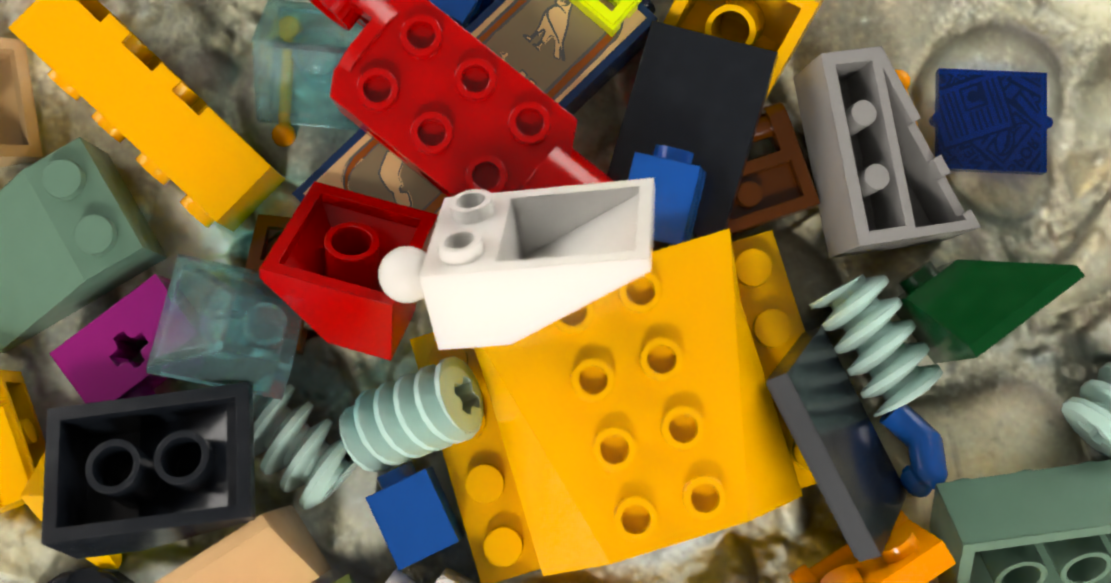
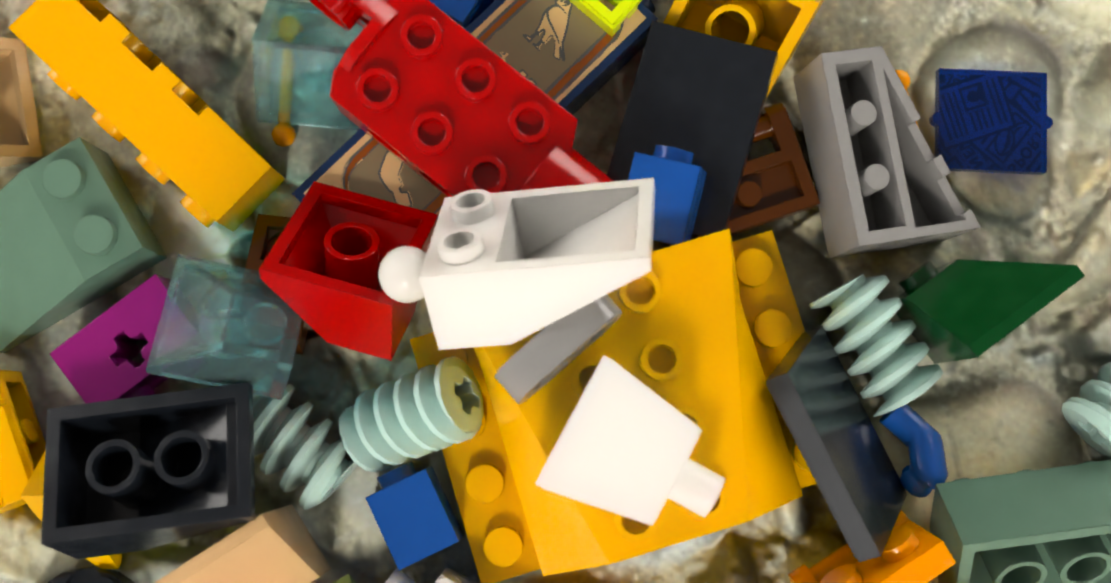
(556, 348): none -> light grey beam
(628, 451): none -> white torso

